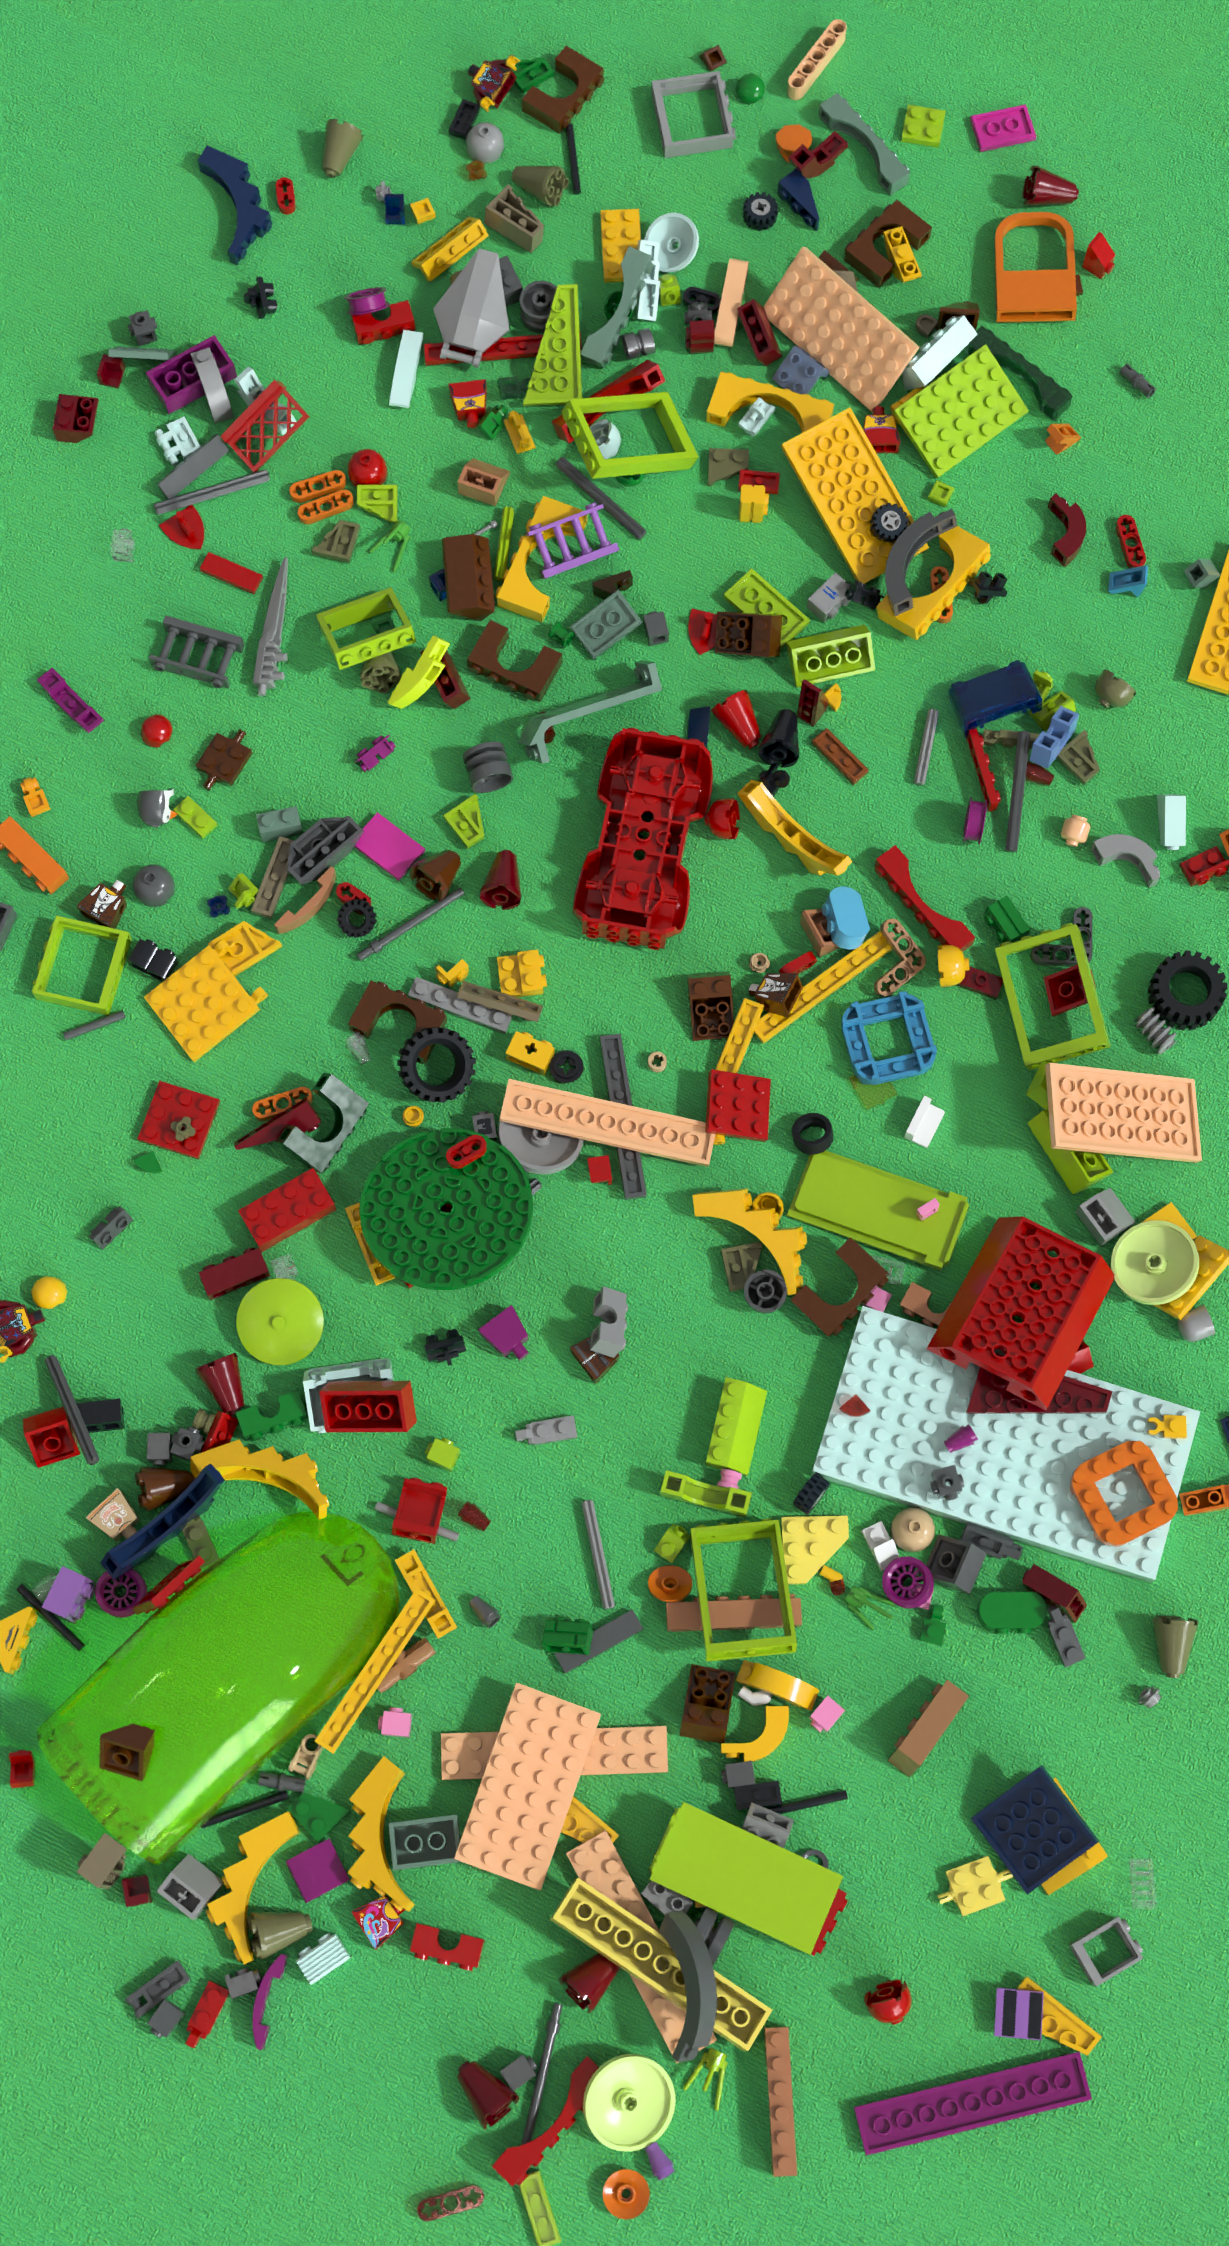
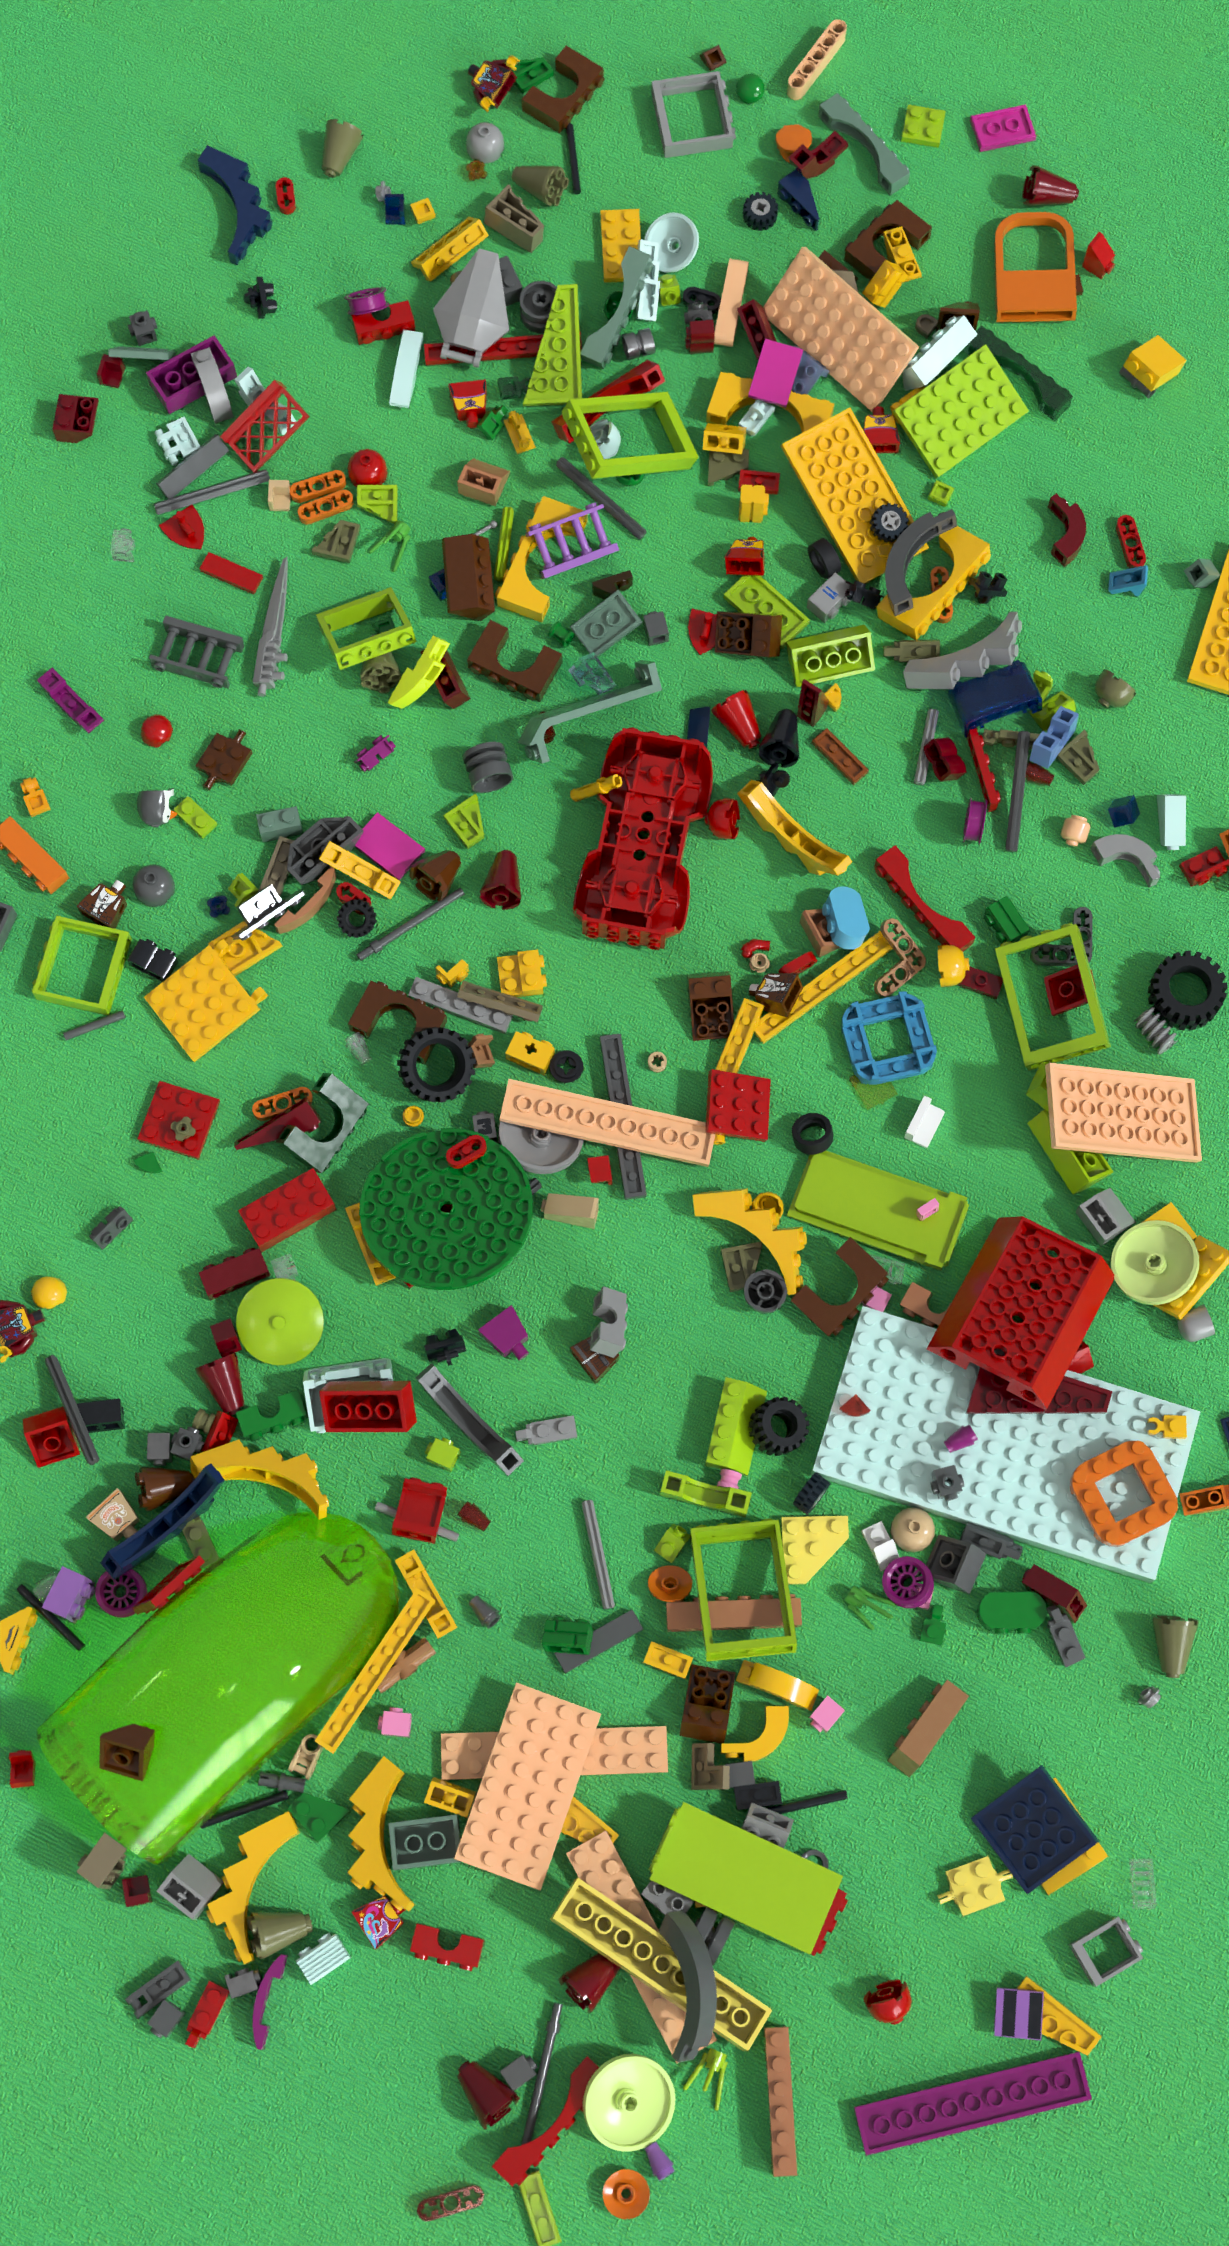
(226, 1337): none -> dark red brick
(262, 907): none -> bracket
(279, 495): none -> tan panel
(317, 1870): magenta slope -> none
(359, 869): none -> yellow slope
(450, 1797): none -> yellow brick
(464, 119): black plate -> none
(468, 1421): none -> dark grey arch
(481, 1050): none -> medium nougat bracket
(571, 1209): none -> tan slope
(591, 672): none -> clear light blue arch
(602, 785): none -> yellow pin
(668, 1660): none -> yellow plate
(704, 1773): none -> dark tan plate
(724, 438): none -> yellow brick
(745, 557): none -> red torso
(752, 945): none -> red arm
(756, 1698): white arm -> none
(775, 373): none -> dark pink tile
(794, 1422): none -> black tyre
(824, 558): none -> black tyre
(835, 1579): arm -> none
(885, 283): none -> yellow brick
(913, 649): none -> olive hinge
(944, 759): none -> dark red brick
(946, 670): none -> light grey arch
(1061, 437): orange slope -> none
(1124, 811): none -> panel
(1154, 363): none -> yellow brick

